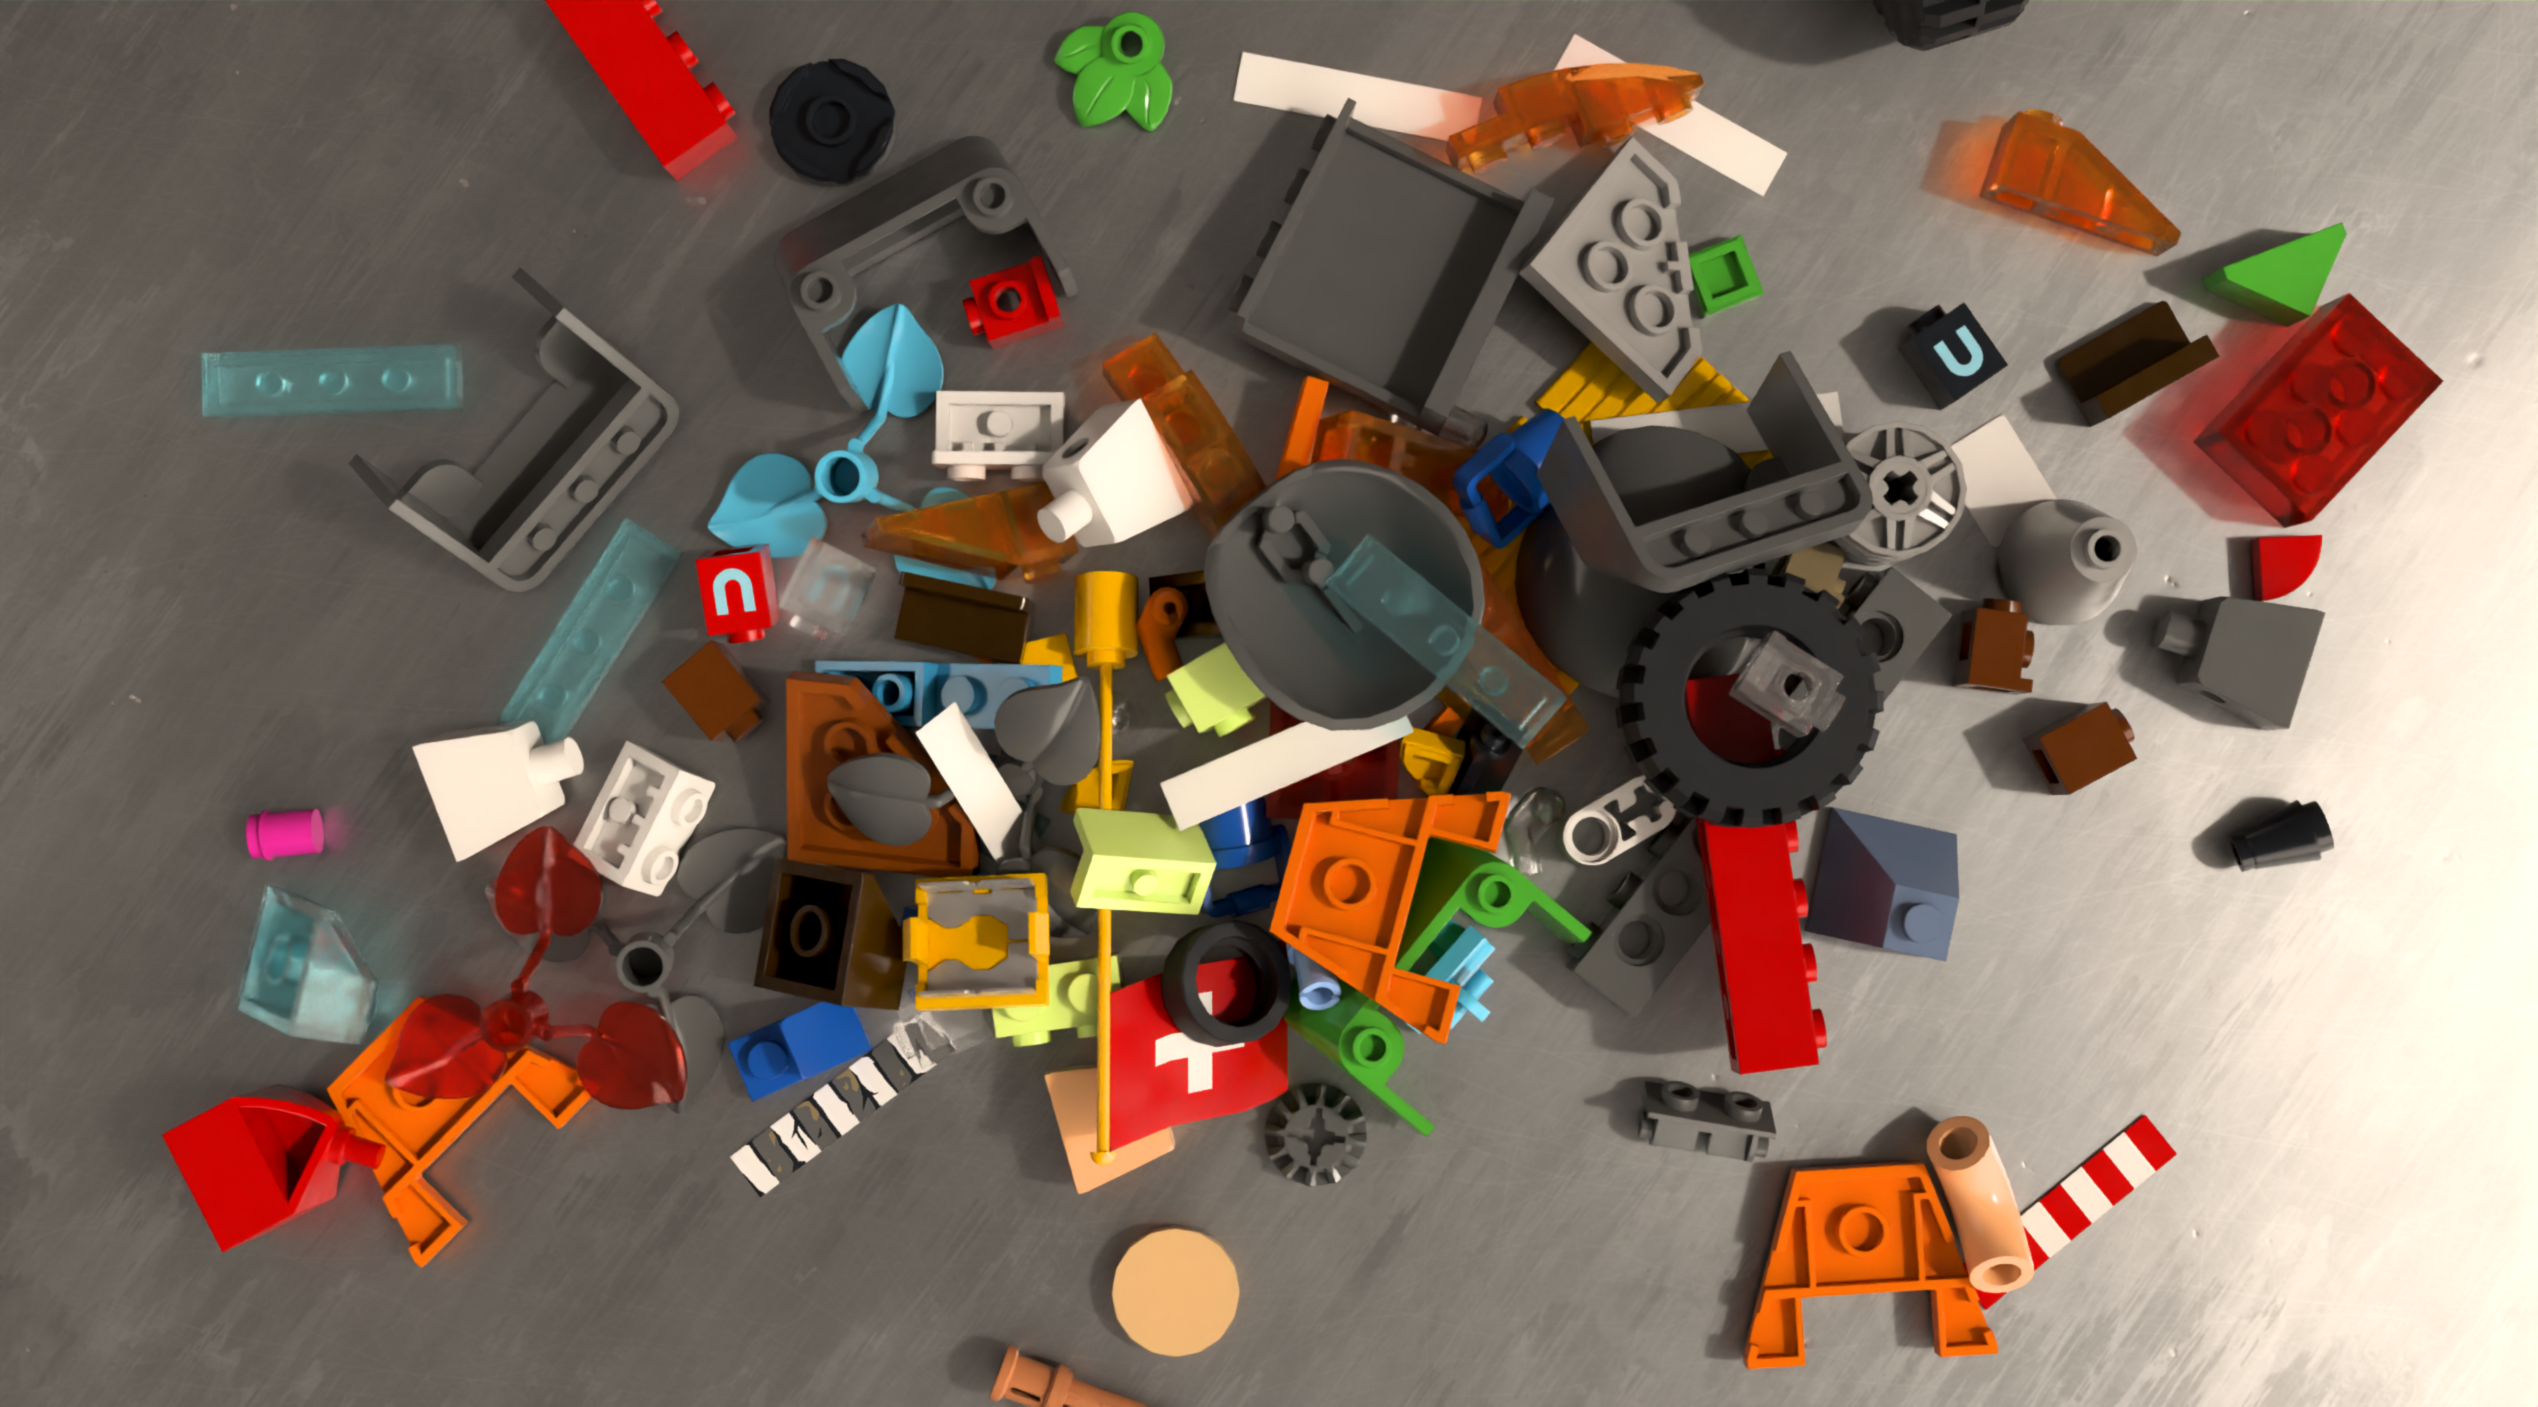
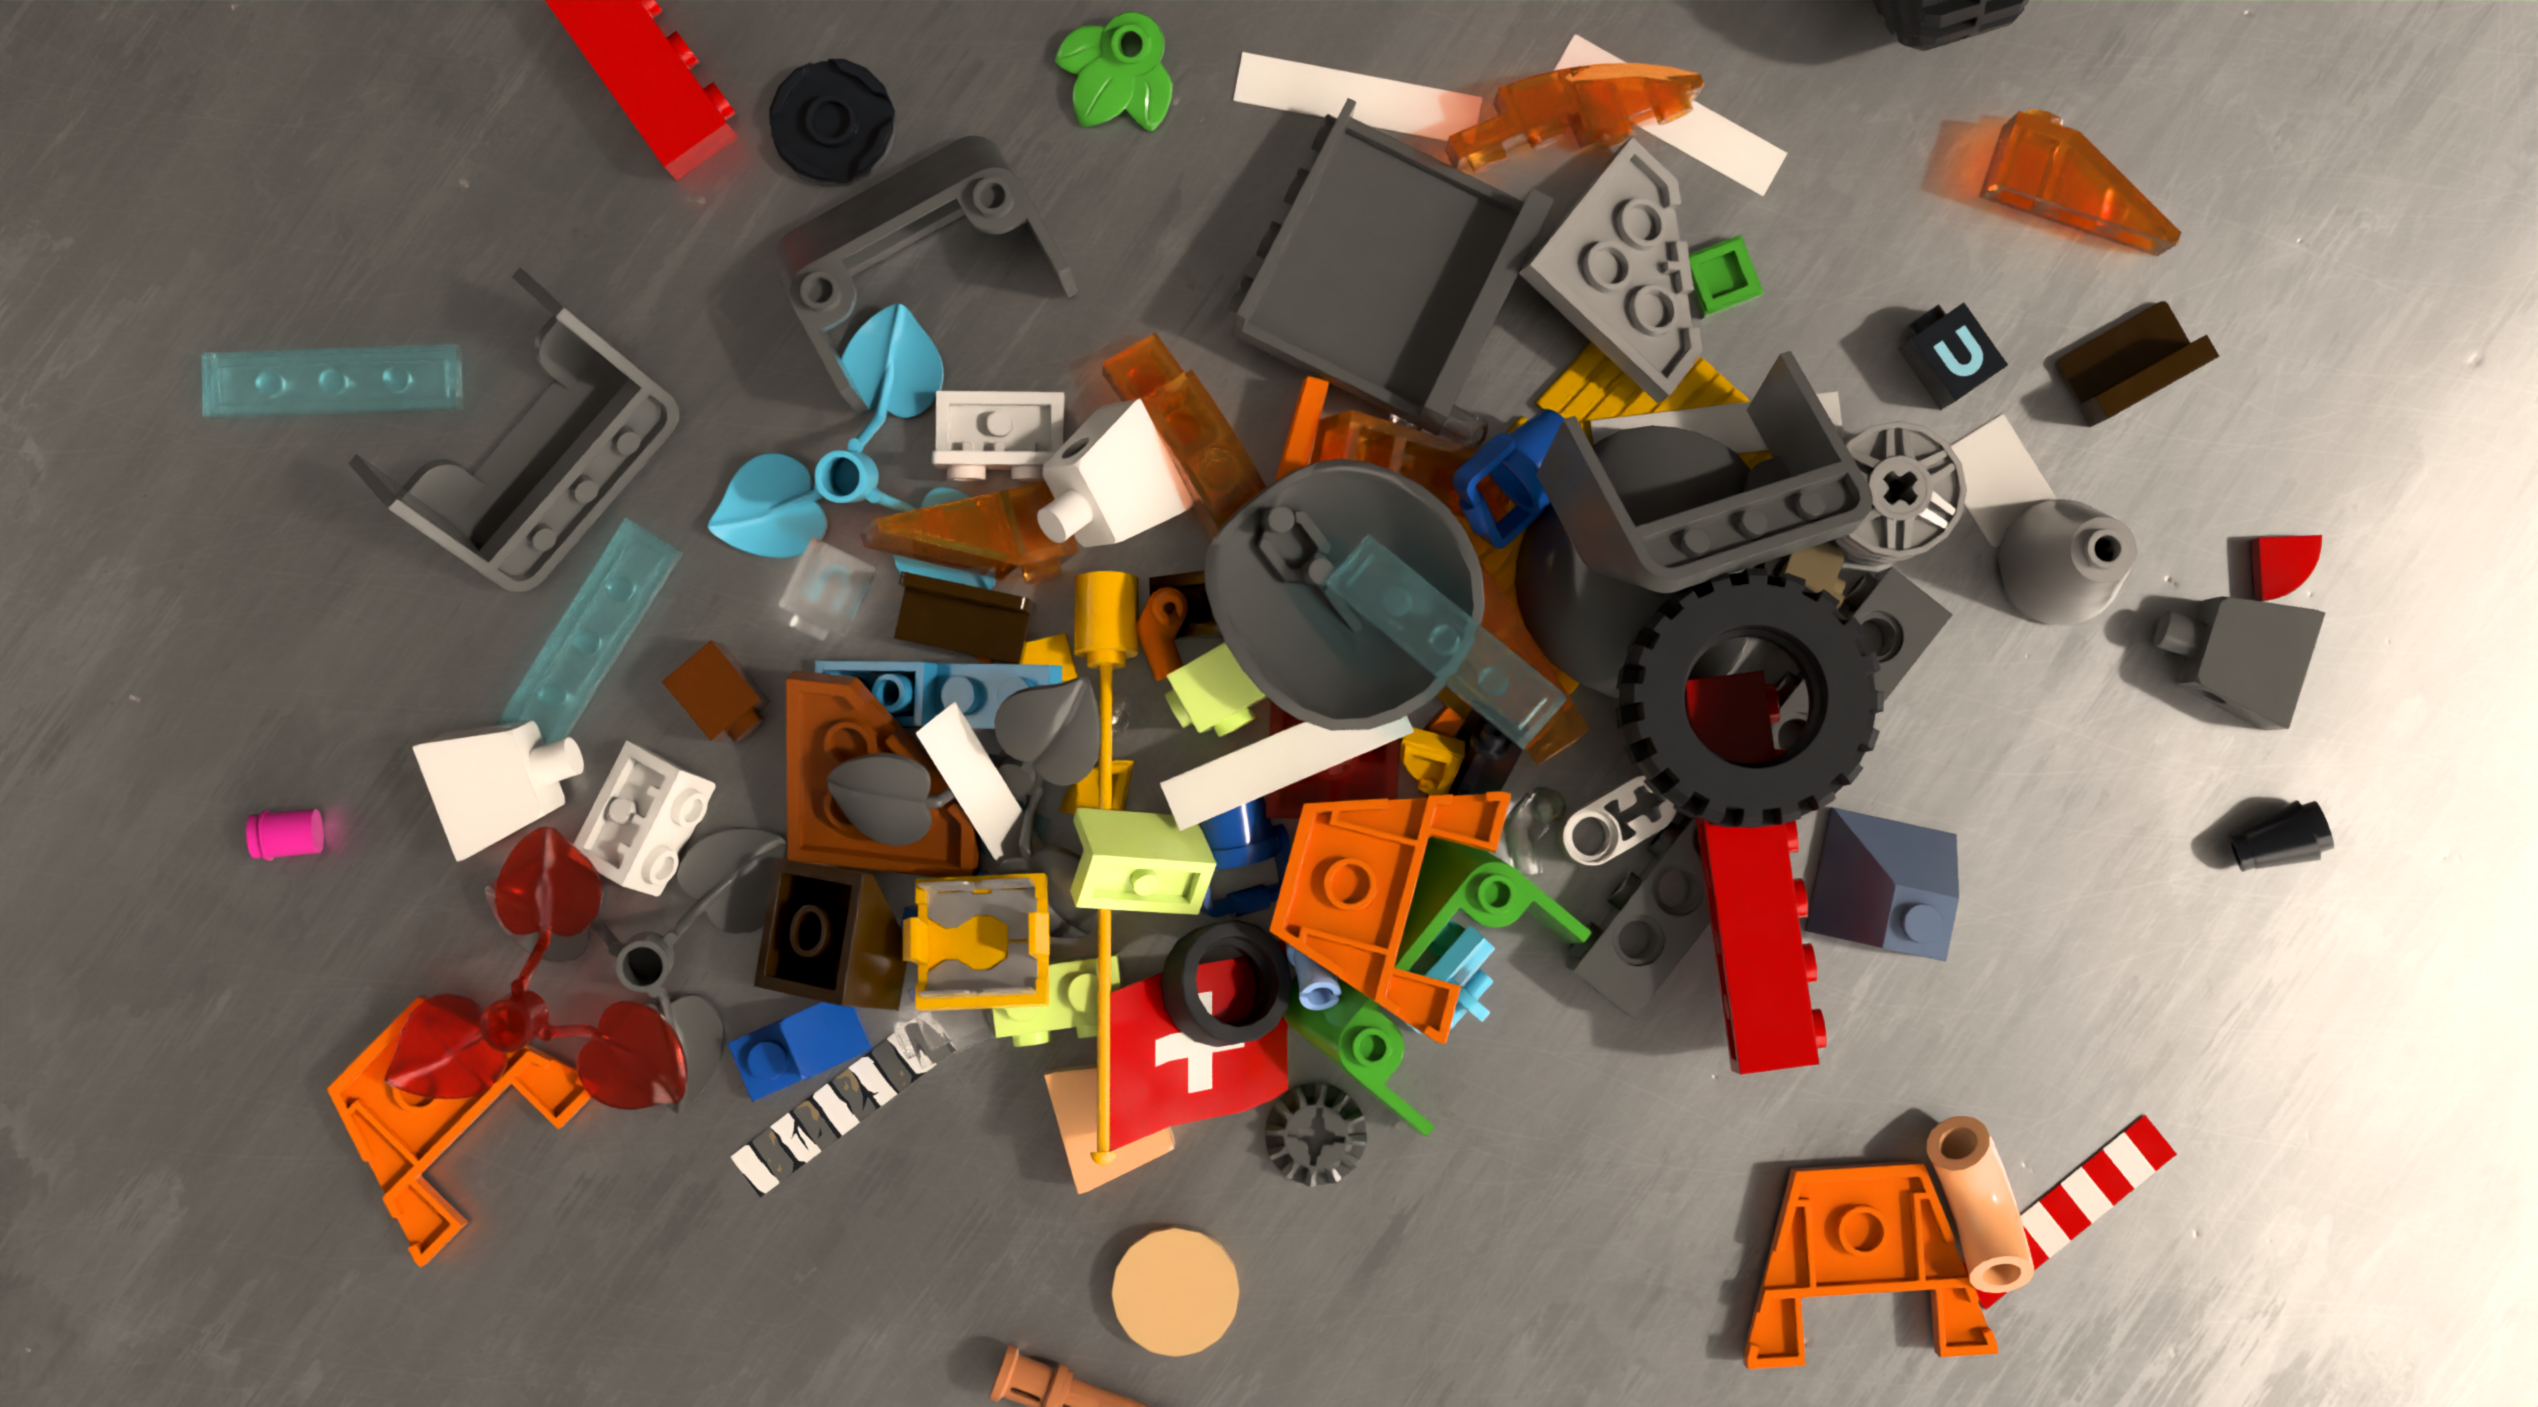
(265, 1160): red piece -> none
(306, 972): clear light blue slope -> none
(738, 592): red brick -> none
(1035, 314): red brick -> none
(1735, 1121): dark grey hinge -> none
(1763, 689): clear brick -> none
(1994, 648): reddish brown brick -> none
(2081, 747): reddish brown brick -> none
(2282, 280): bright green slope -> none
(2318, 411): clear red brick -> none

